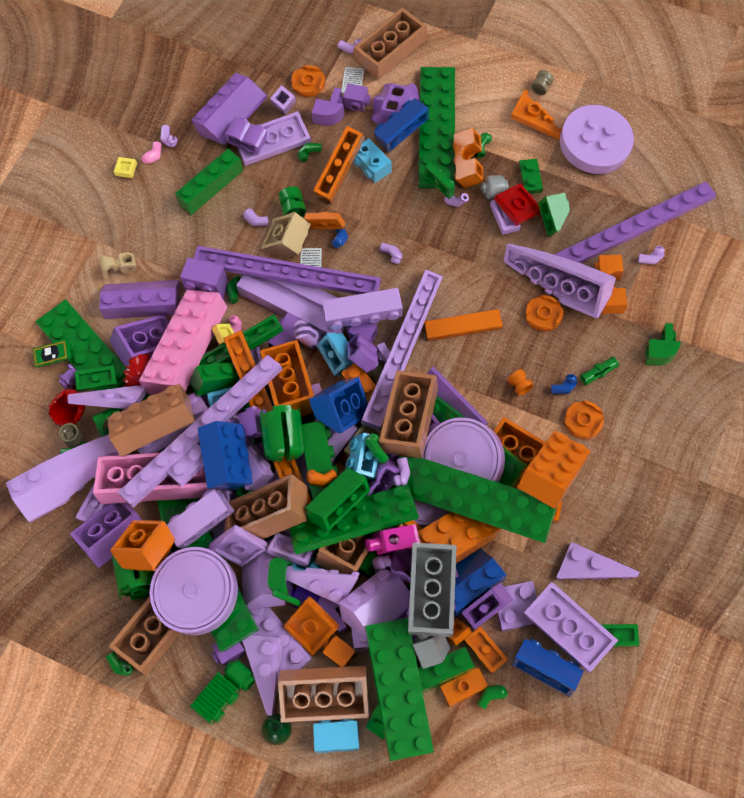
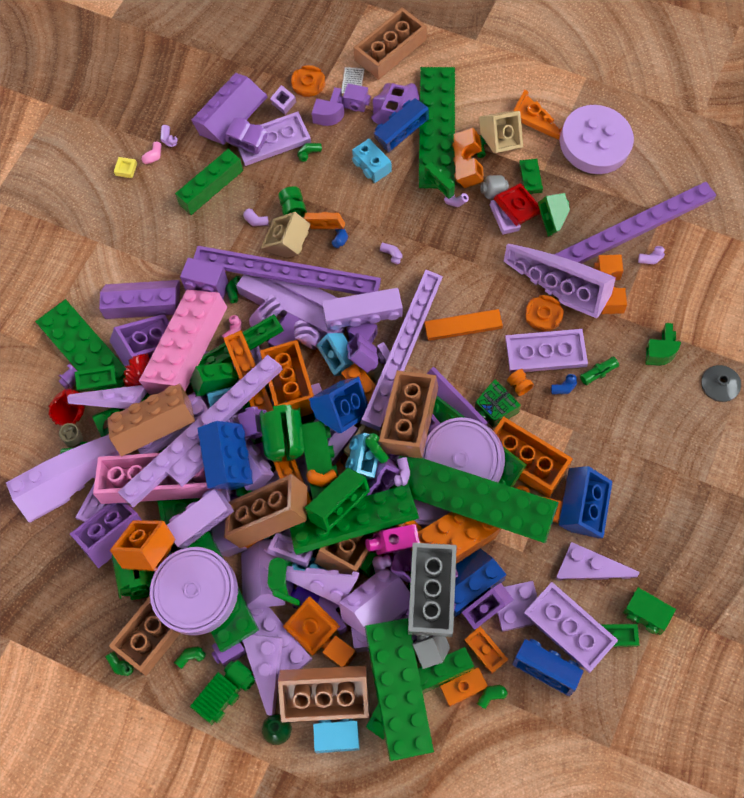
(51, 353): tile -> none
(125, 262): tan leg -> none
(188, 654): none -> green arm
(222, 331): light yellow plate -> none
(238, 545): lavender tile -> none
(265, 310): none -> lavender arm
(311, 256): white sticker -> none
(339, 164): orange brick -> none
(349, 48): lavender arm -> none
(460, 632): orange plate -> none
(496, 403): none -> green torso
(502, 130): none -> tan slope
(543, 80): dark tan wheel -> none
(546, 350): none -> lavender plate
(554, 469): orange brick -> none
(584, 420): orange tile -> none
(585, 502): none -> blue slope
(649, 611): none -> green brick
(718, 390): none -> dark grey dish

